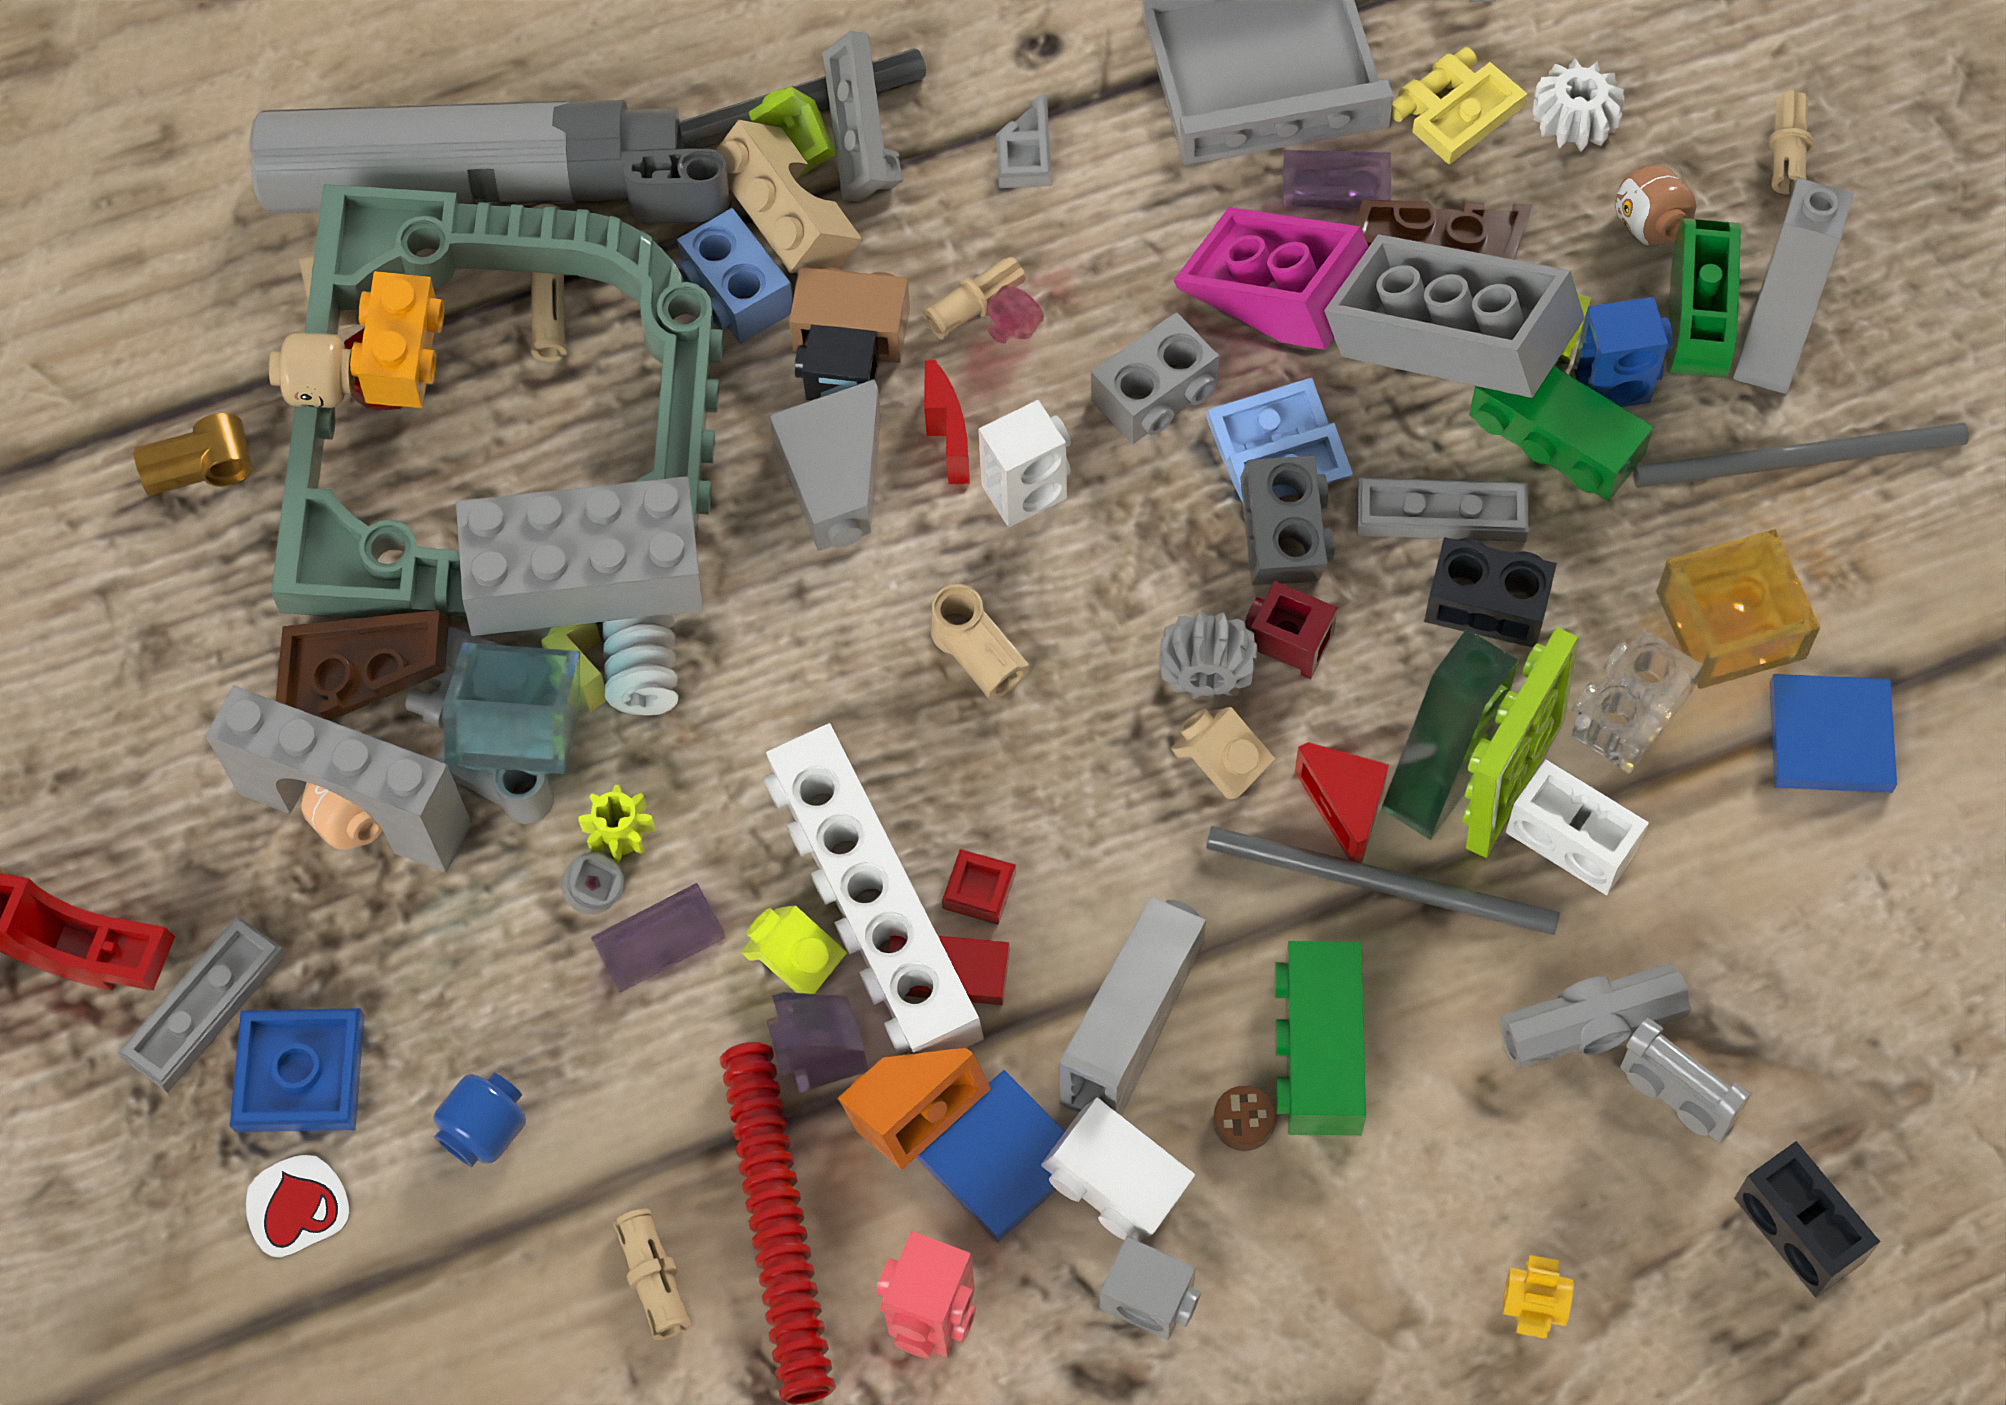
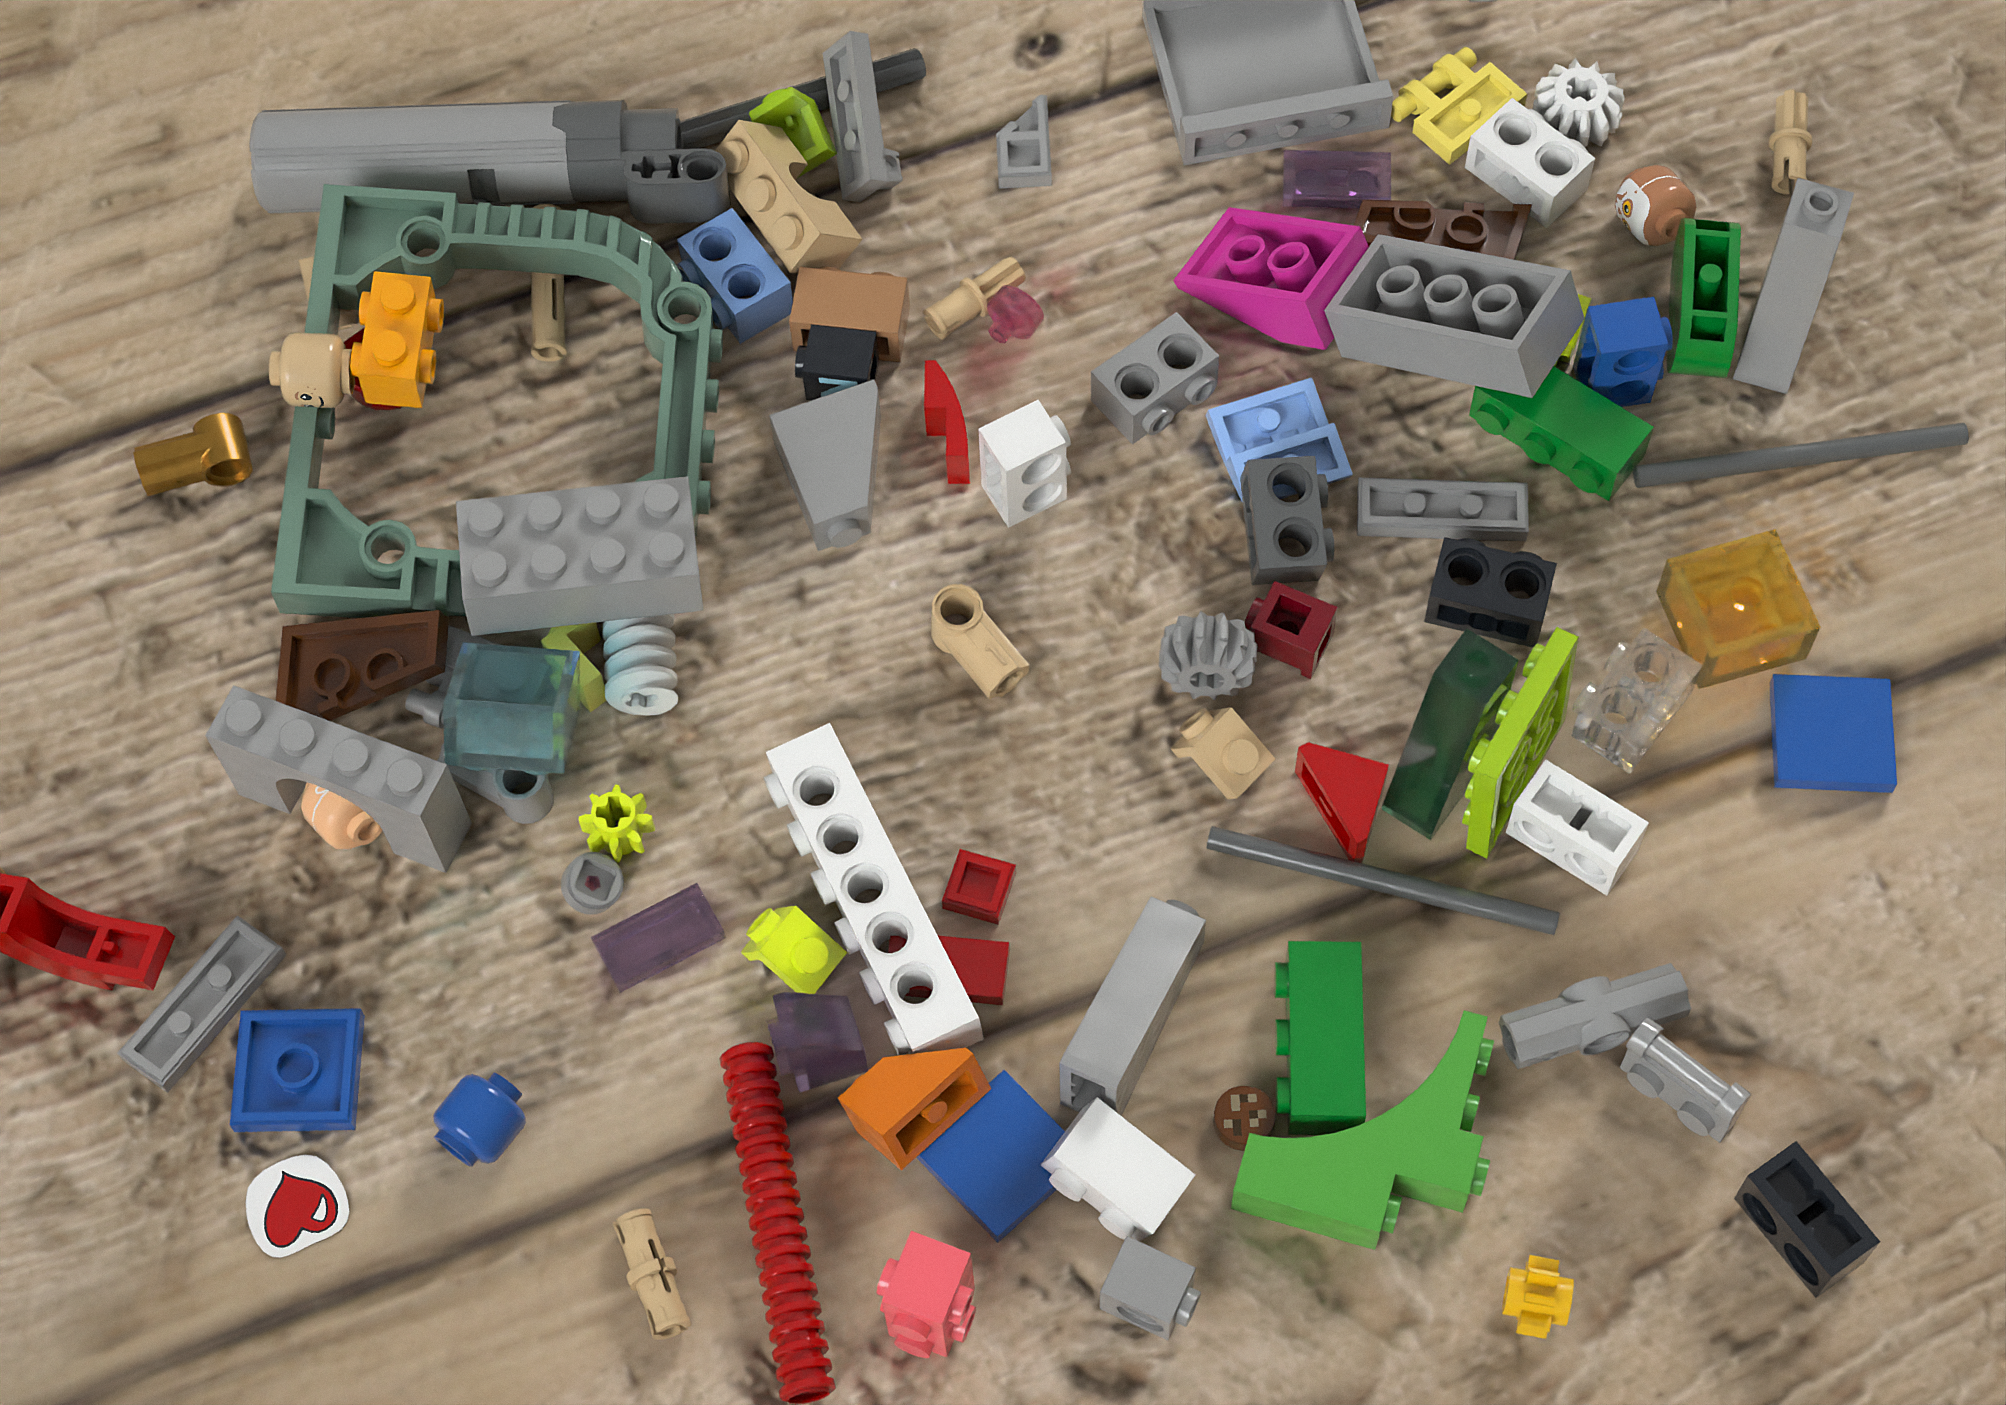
(1415, 1150): none -> bright green arch
(1525, 168): none -> white brick

